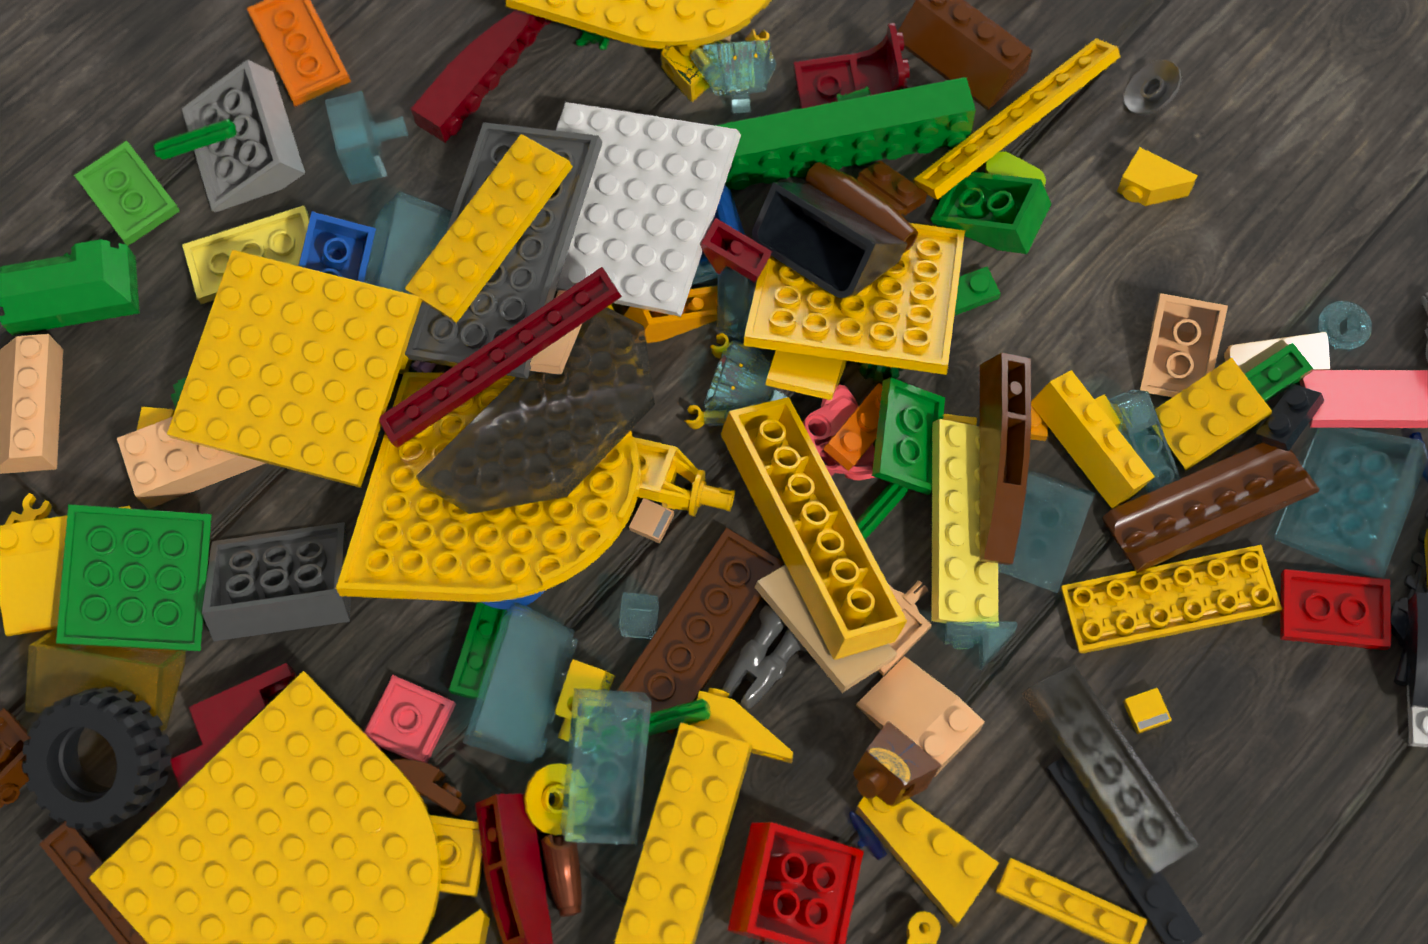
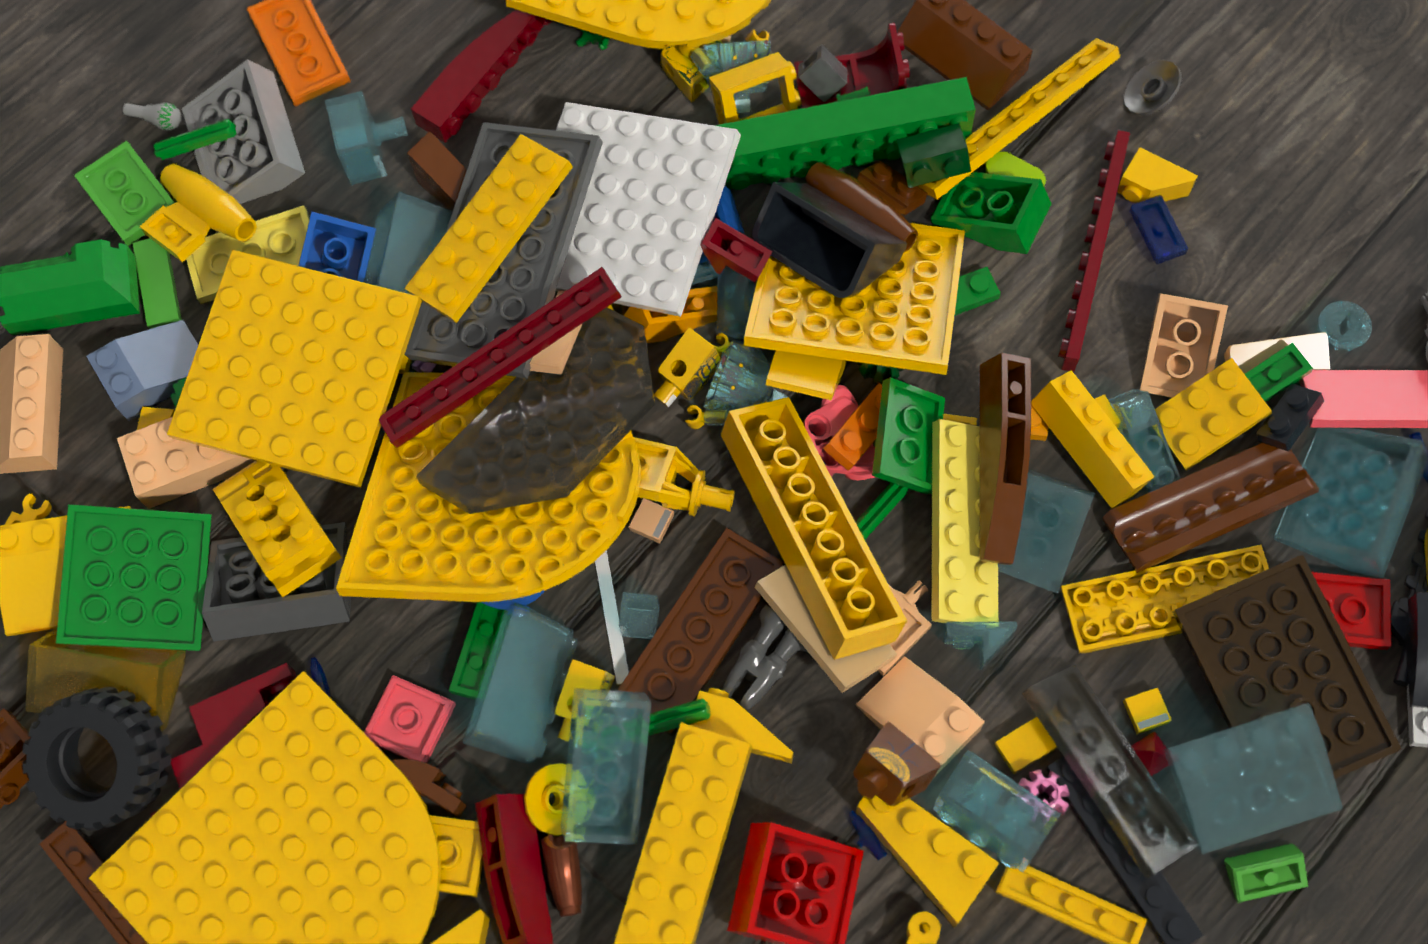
(144, 366): none -> sand blue slope
(156, 283): none -> bright green tile
(162, 115): none -> light grey piece
(199, 207): none -> yellow plate
(288, 558): none -> yellow hinge
(319, 676): none -> clear blue helmet
(437, 170): none -> reddish brown slope
(611, 618): none -> white sticker
(687, 368): none -> yellow torso
(749, 75): none -> yellow window
(822, 73): none -> flat silver panel
(934, 155): none -> dark green brick
(995, 811): none -> clear light blue slope
(1025, 745): none -> yellow tile
(1041, 784): none -> bright pink piece
(1090, 261): none -> dark red plate
(1151, 753): none -> dark red slope
(1158, 229): none -> clear blue plate
(1254, 778): none -> clear light blue slope
(1266, 872): none -> bright green slope
(1280, 647): none -> dark brown plate

